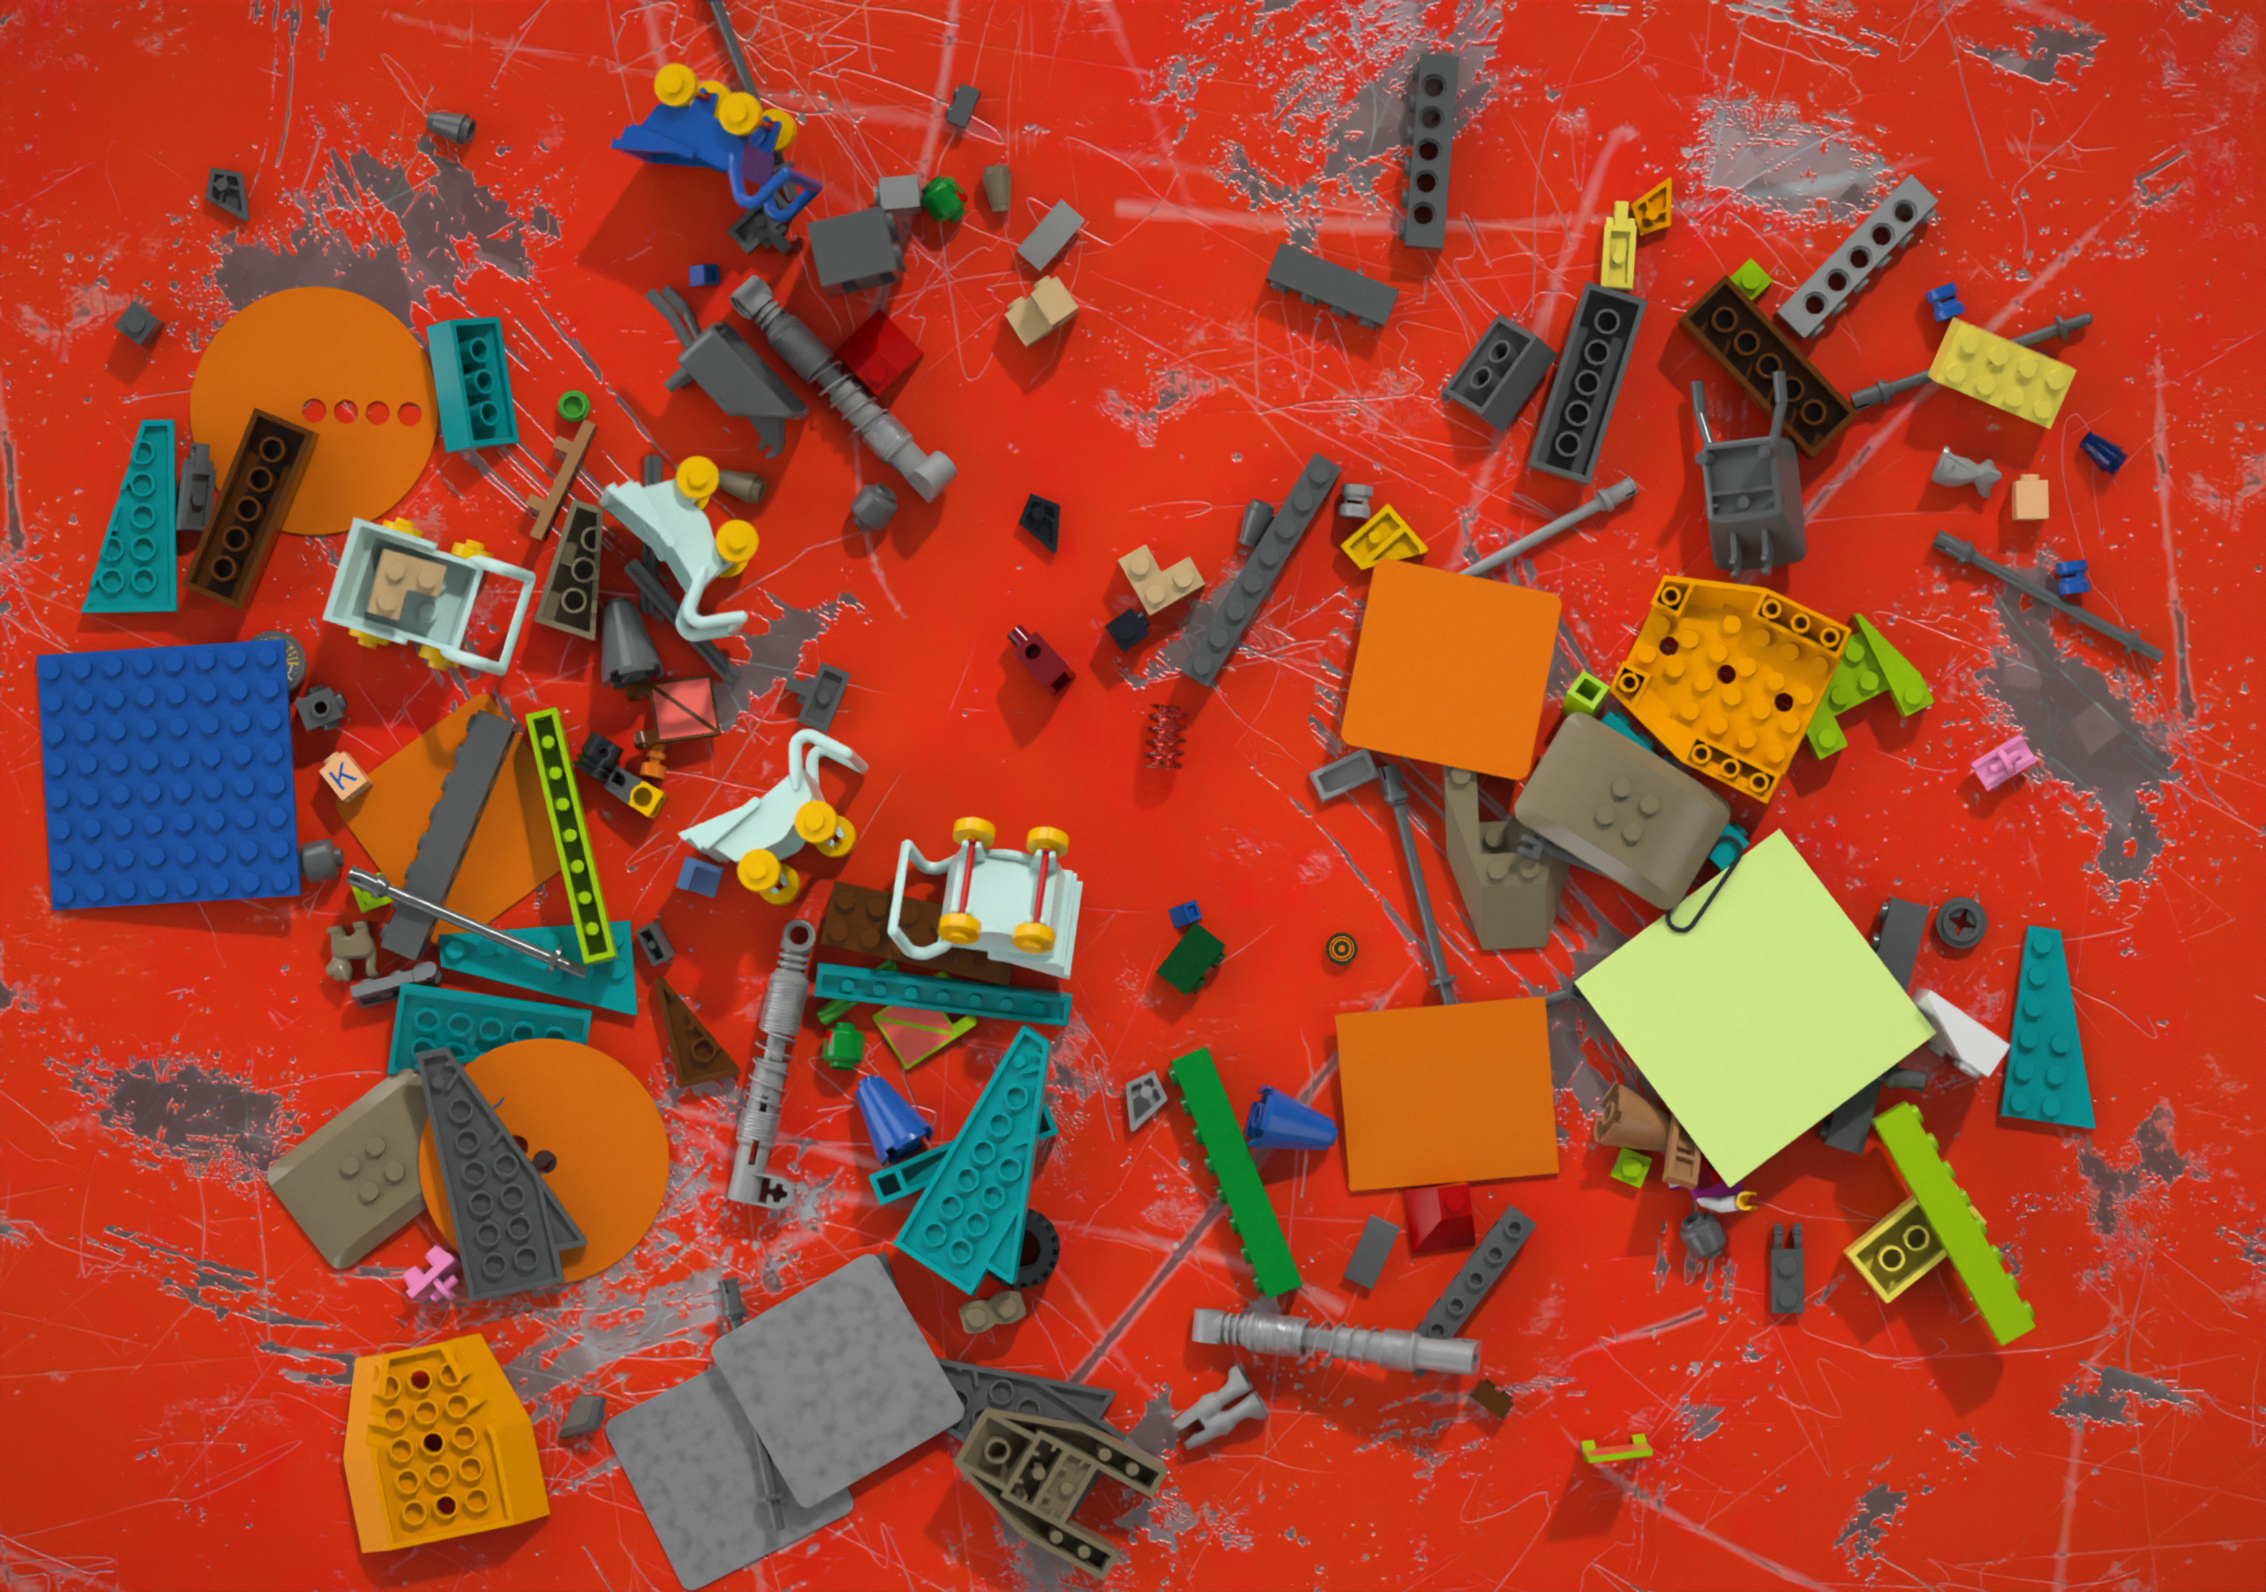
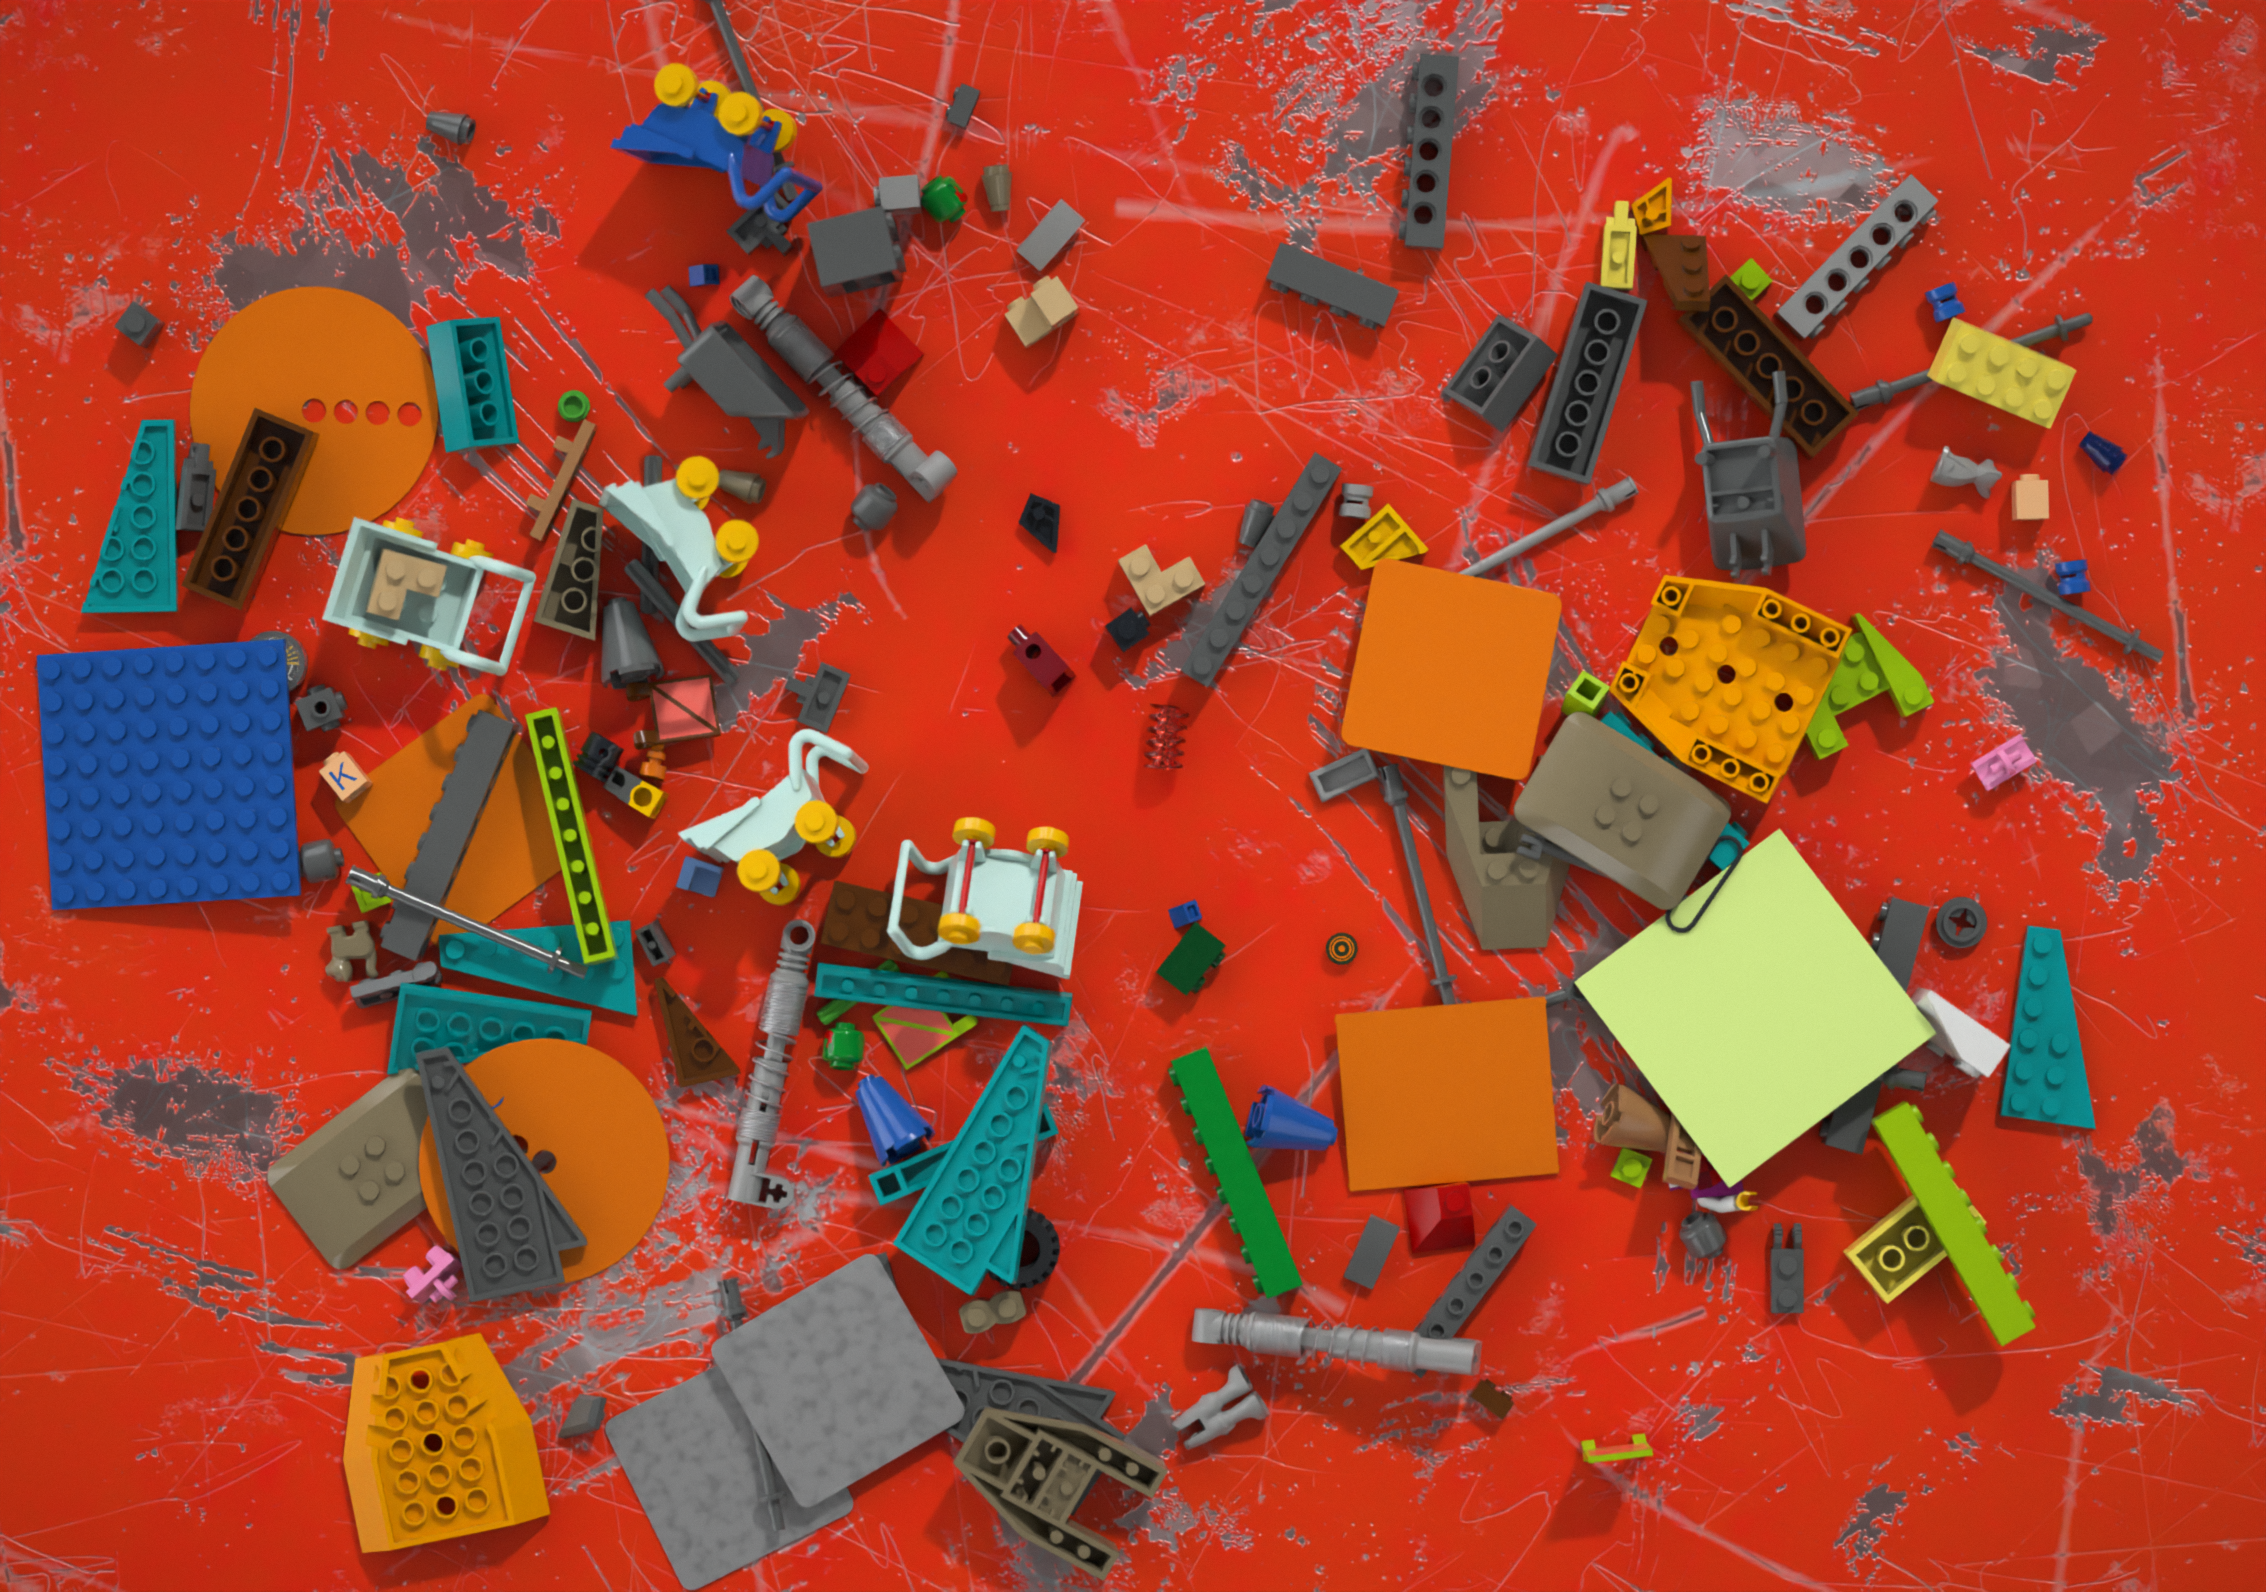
(228, 191): dark grey piece -> none
(1143, 1098): light grey piece -> none
(1683, 268): none -> reddish brown wing

